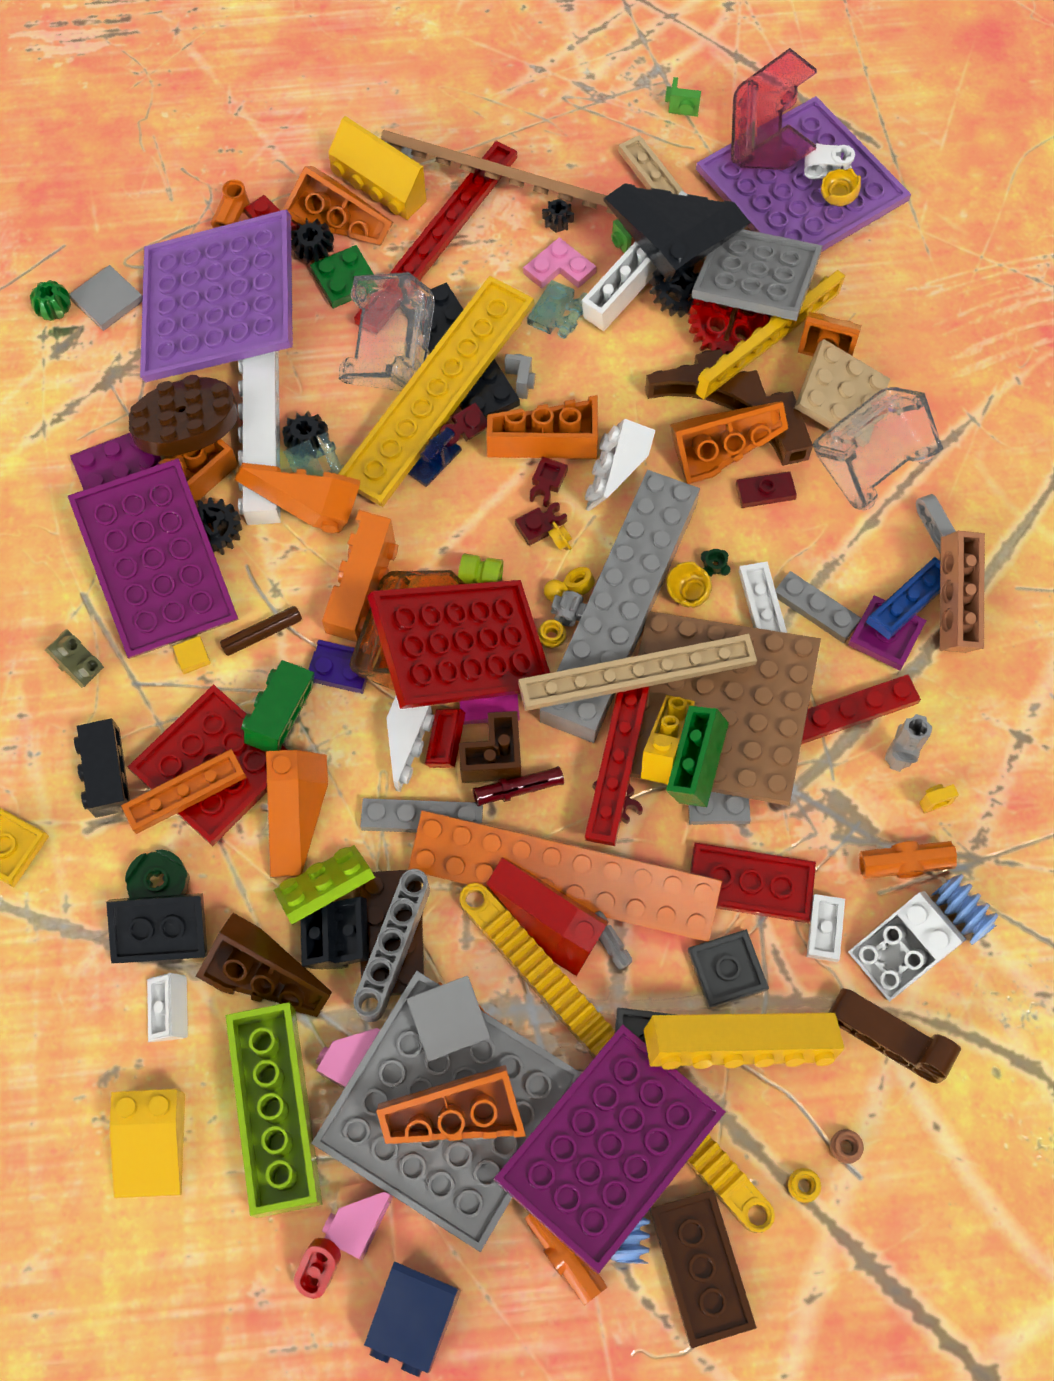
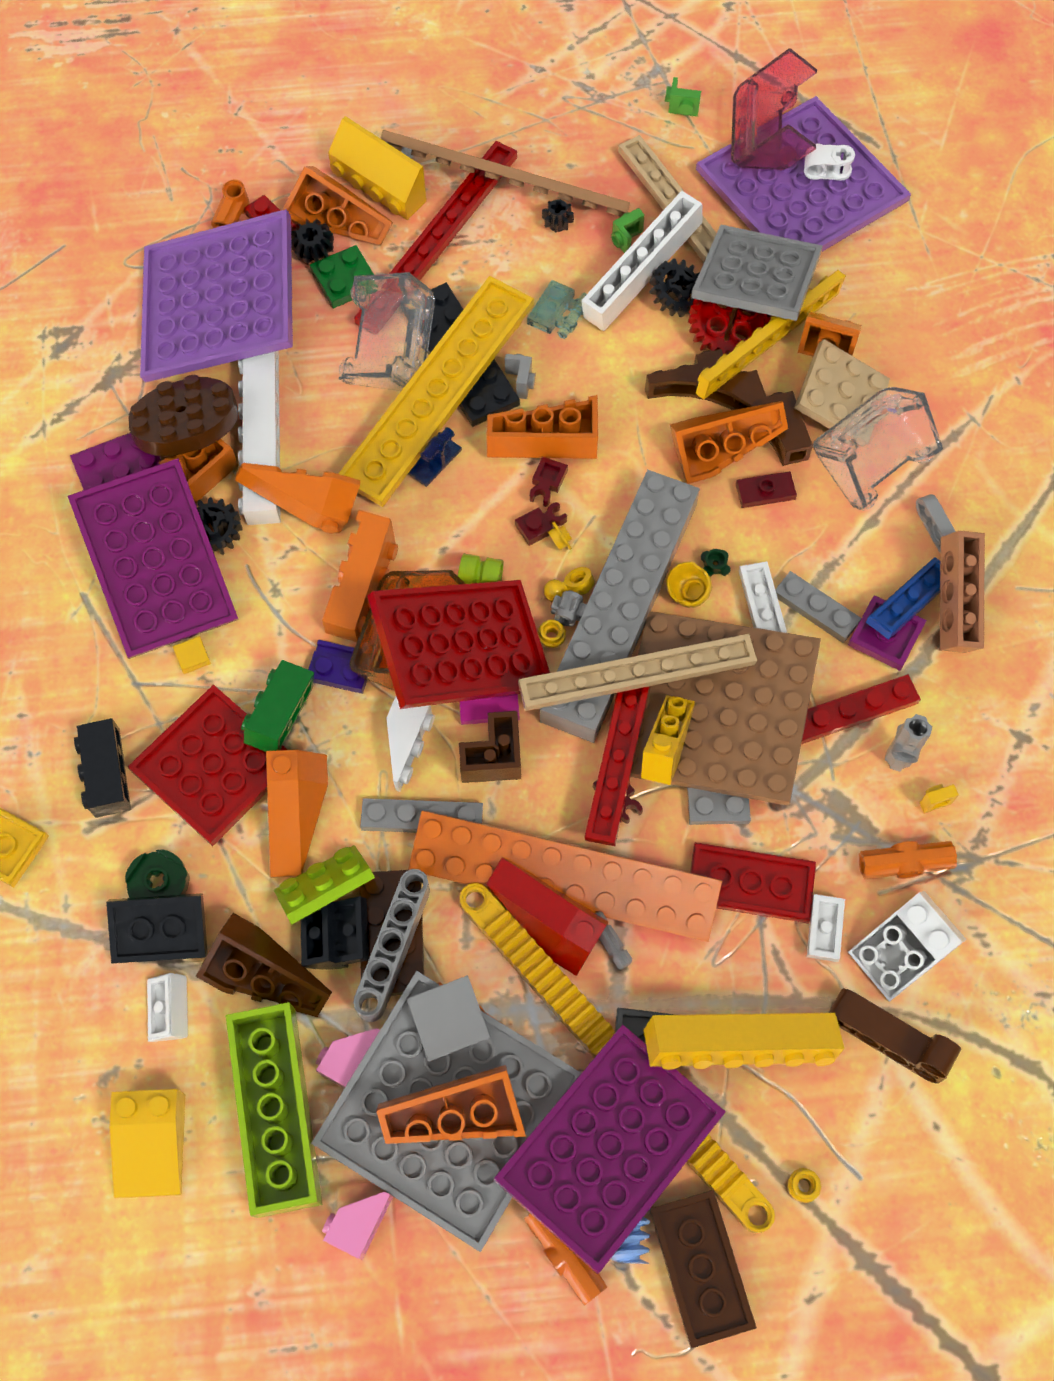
(50, 300): green piece -> none
(74, 658): olive hips -> none
(106, 297): light grey tile -> none
(183, 791): orange plate -> none
(260, 630): reddish brown axle -> none
(304, 429): black gear -> none
(305, 457): clear light blue plate -> none
(317, 1268): plate -> none
(411, 1319): dark blue slope -> none
(445, 738): red tile -> none
(466, 423): dark red plate -> none
(517, 786): dark red pin -> none
(556, 260): bright pink plate -> none
(621, 454): white slope -> none
(674, 227): black slope -> none
(697, 756): green brick -> none
(727, 969): dark grey tile -> none
(841, 187): yellow hair -> none
(855, 1141): nougat plate -> none
(966, 908): light blue piece -> none

